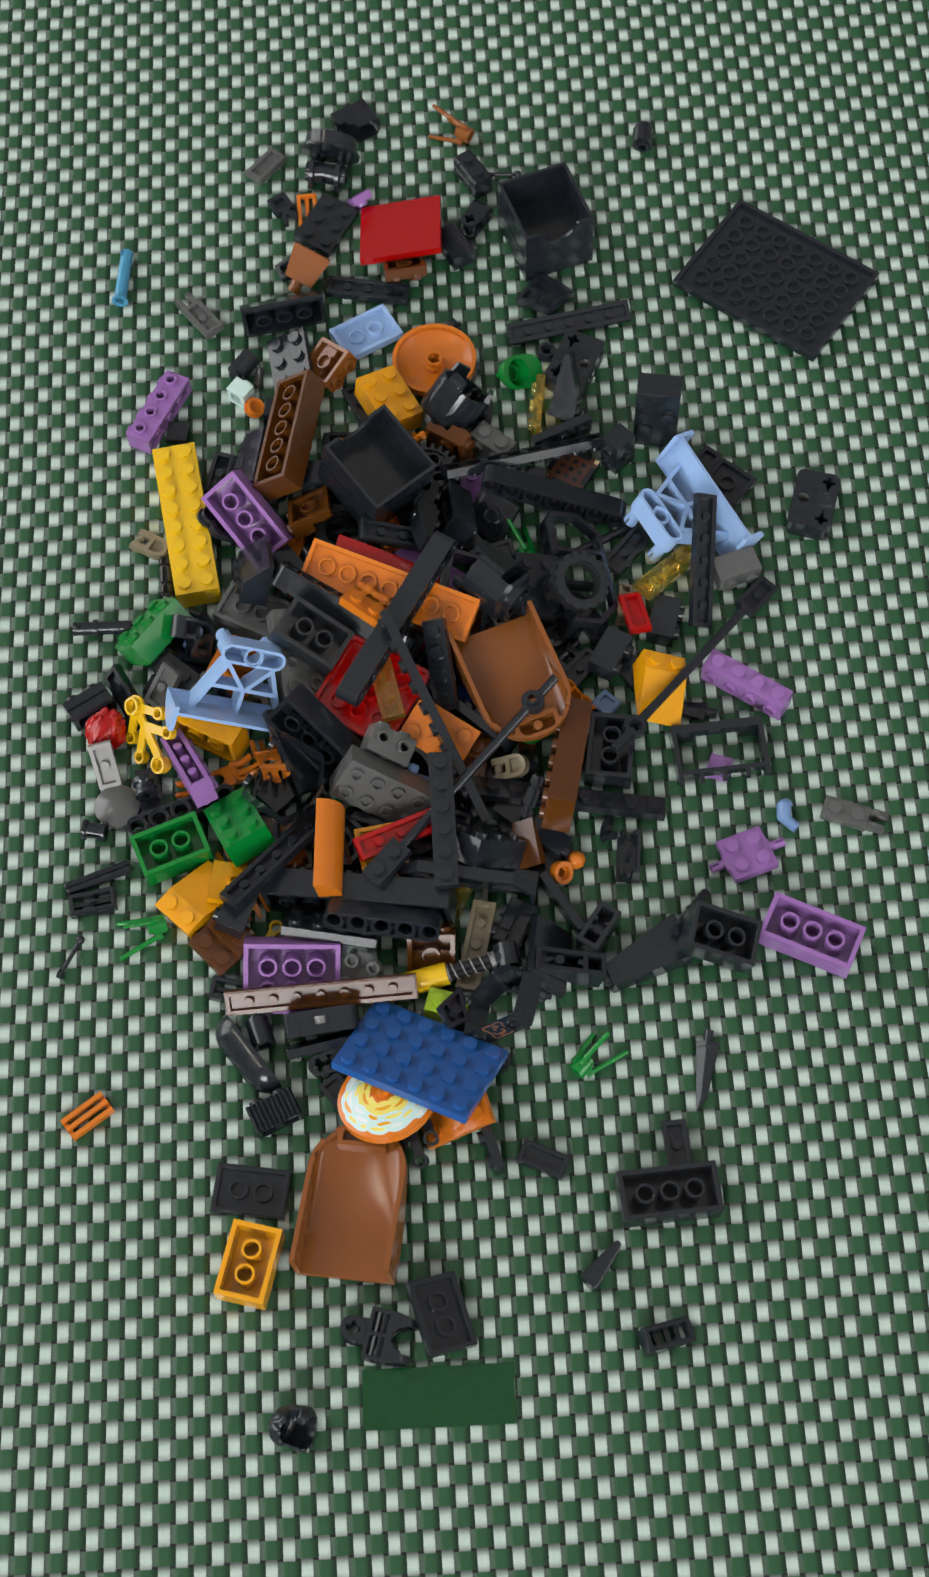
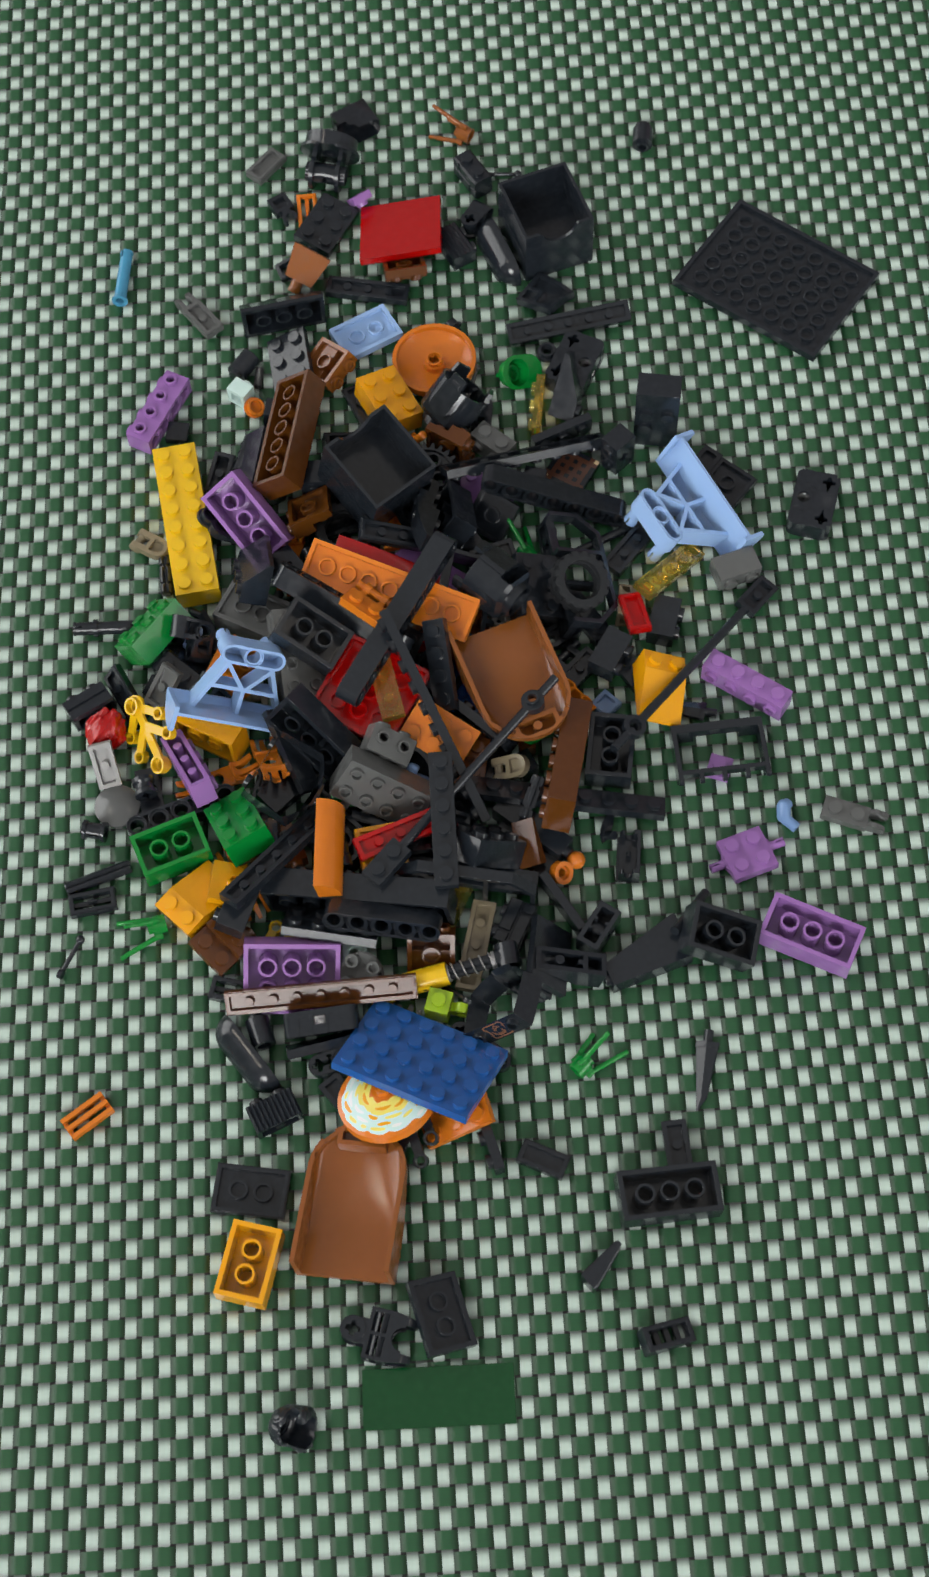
(454, 1009): black piece -> none
(497, 253): none -> black brick
(702, 560): black plate -> none

